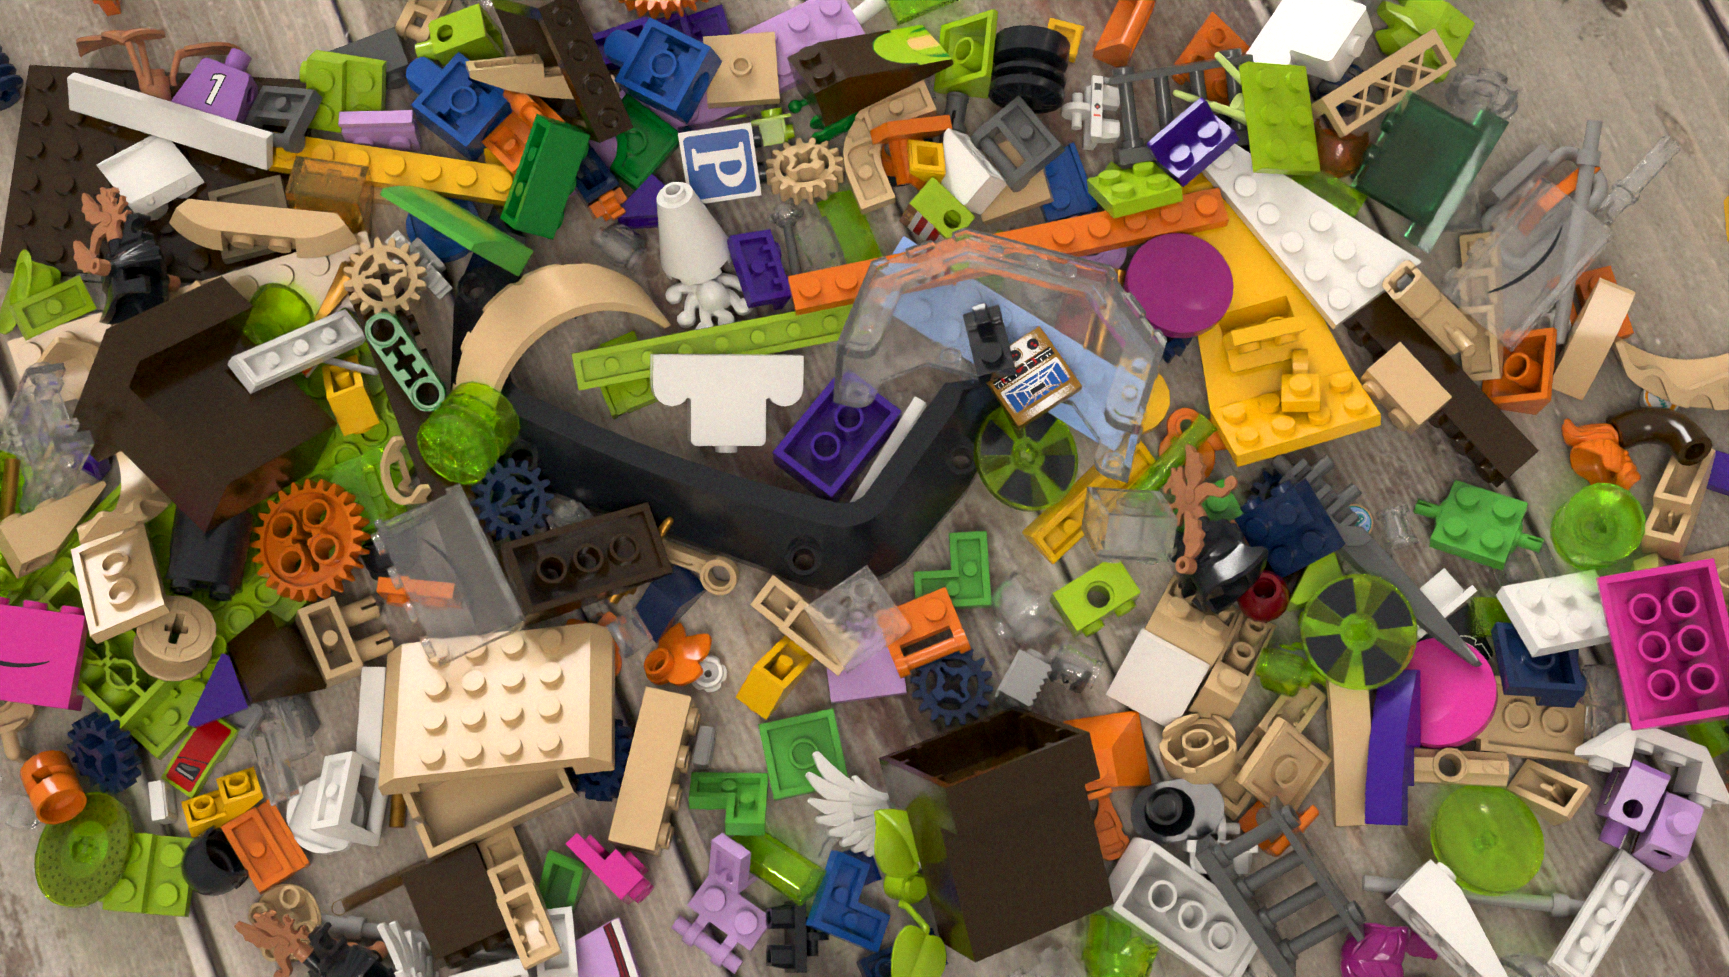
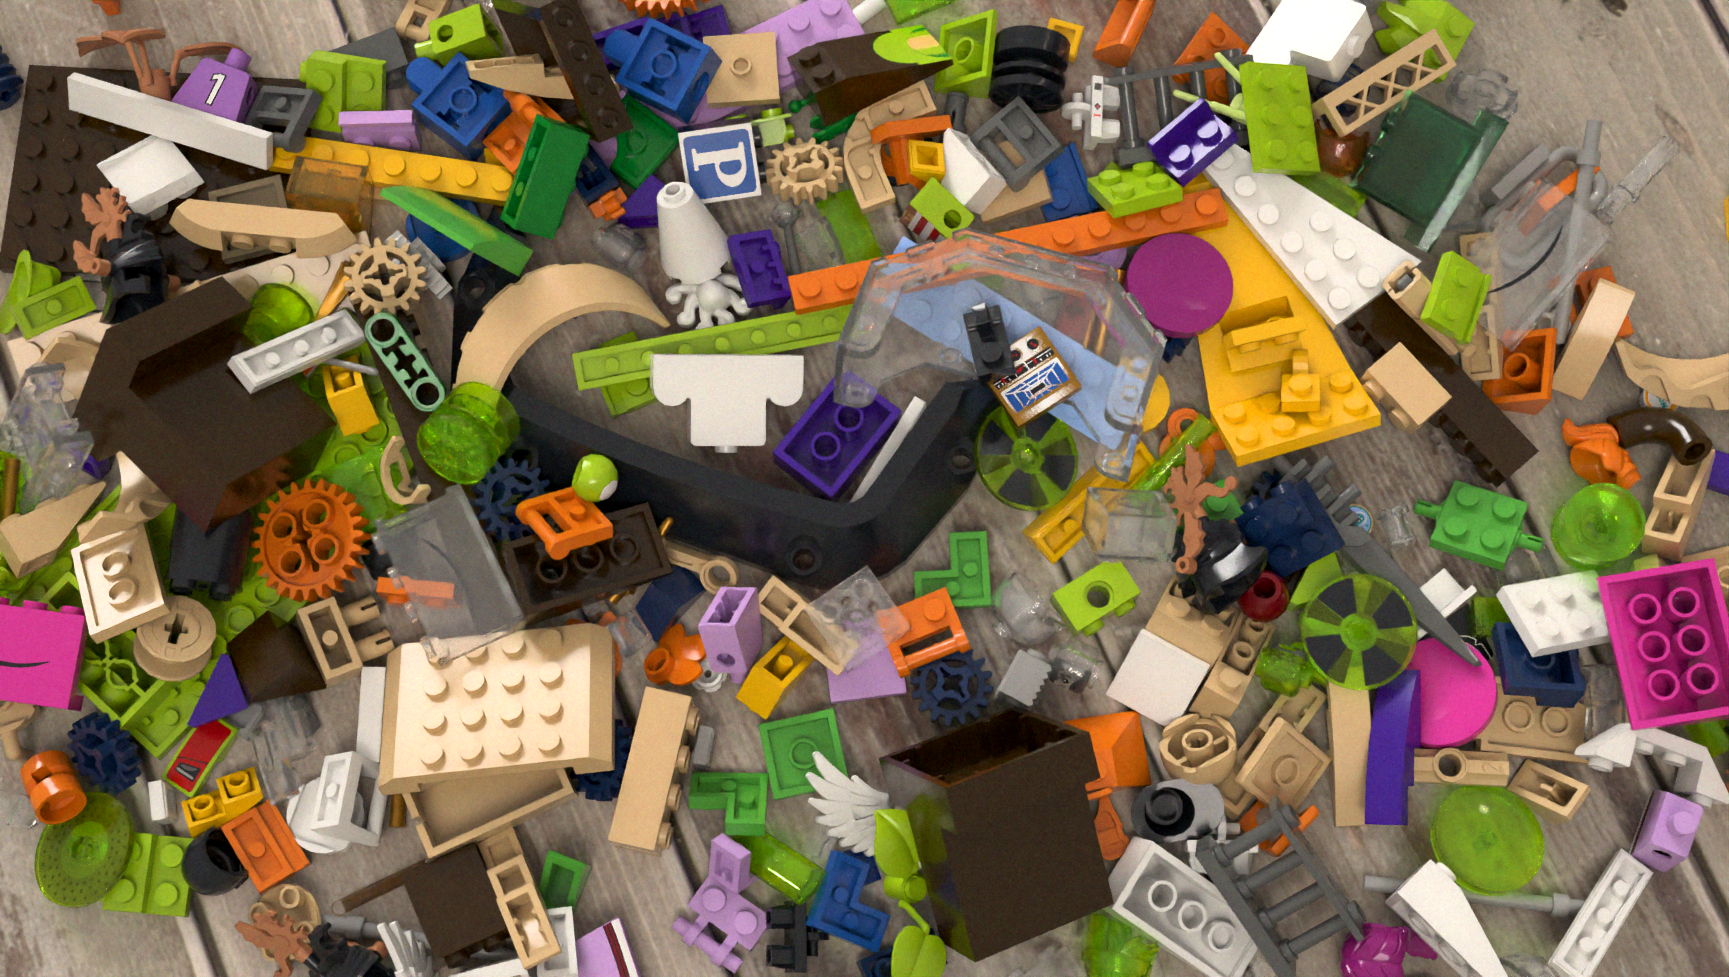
(578, 518): none -> orange plate
(595, 478): none -> lime piece
(619, 872): dark pink plate -> none
(732, 632): none -> lavender torso
(1456, 298): none -> lime plate
(1641, 789): medium lavender torso -> none

